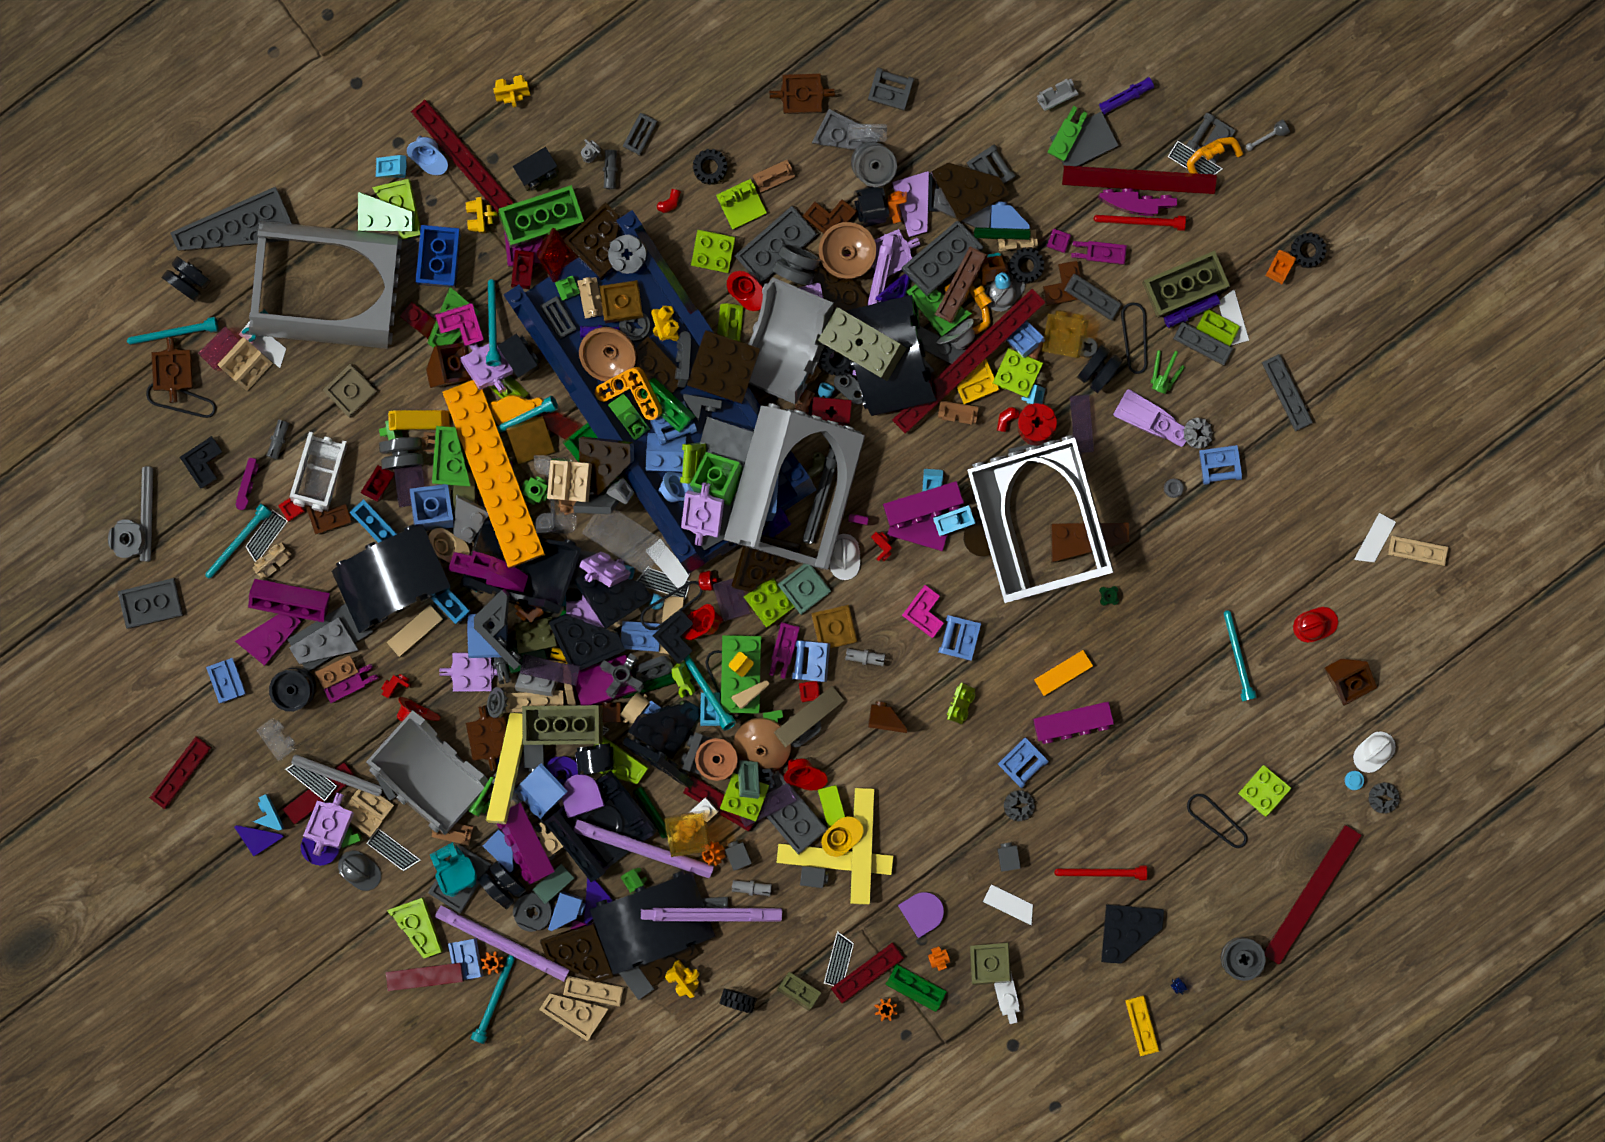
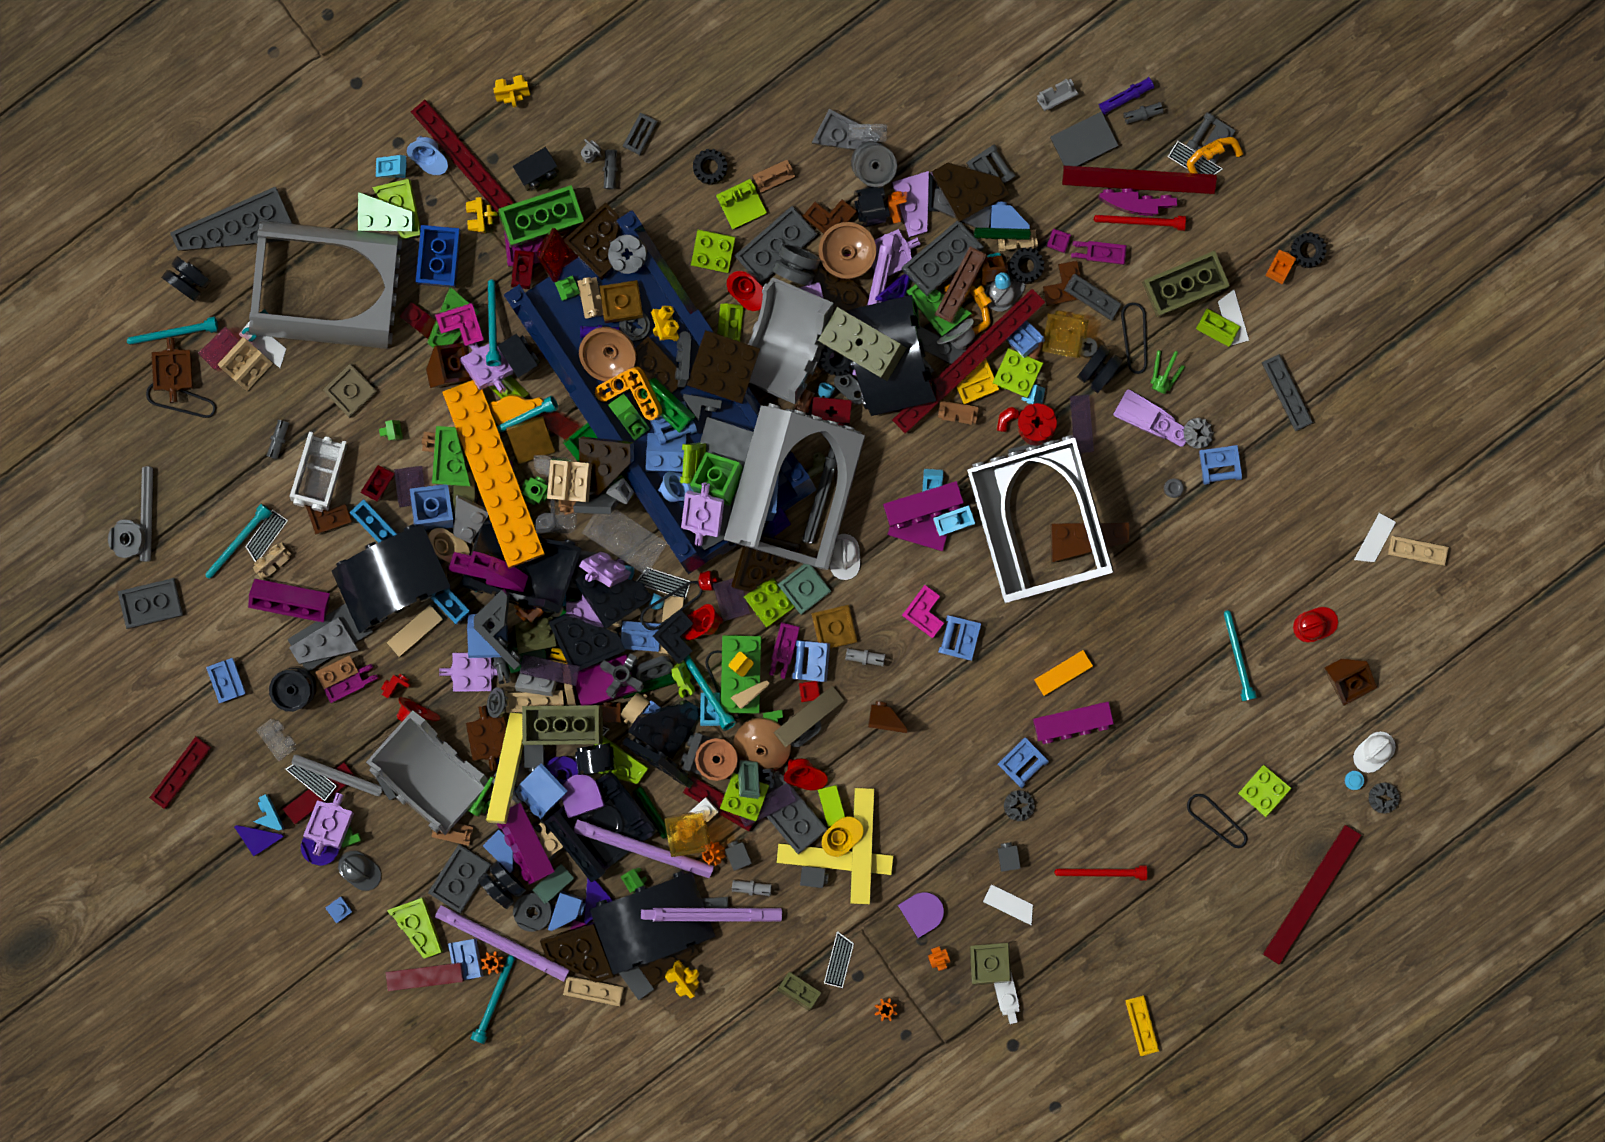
(197, 460): black plate -> none
(246, 484): magenta hinge -> none
(269, 637): magenta wing -> none
(290, 510): red tile -> none
(339, 909): none -> medium blue plate
(368, 811): tan slope -> none
(392, 850): sticker -> none
(400, 450): dark grey wheel -> none
(417, 419): yellow piece -> none
(453, 873): teal piece -> none
(566, 331): dark grey tile -> none
(574, 1014): tan wing -> none
(669, 204): red arm -> none
(672, 568): white sticker -> none
(738, 1000): black tyre -> none
(802, 93): reddish brown plate -> none
(858, 519): magenta tile -> none
(867, 973): dark red tile -> none
(881, 540): red bracket -> none
(887, 94): dark grey plate -> none
(916, 988): green slope -> none
(959, 710): lime hinge -> none
(976, 540): dark brown tile -> none
(1066, 136): bright green hinge -> none
(1112, 591): dark green plate -> none
(1127, 930): black plate -> none
(1143, 113): none -> dark grey pin
(1178, 986): clear blue plate -> none
(1184, 314): dark purple pin -> none
(1202, 343): dark grey tile -> none
(1251, 966): dark grey wheel -> none
(1279, 129): hinge -> none

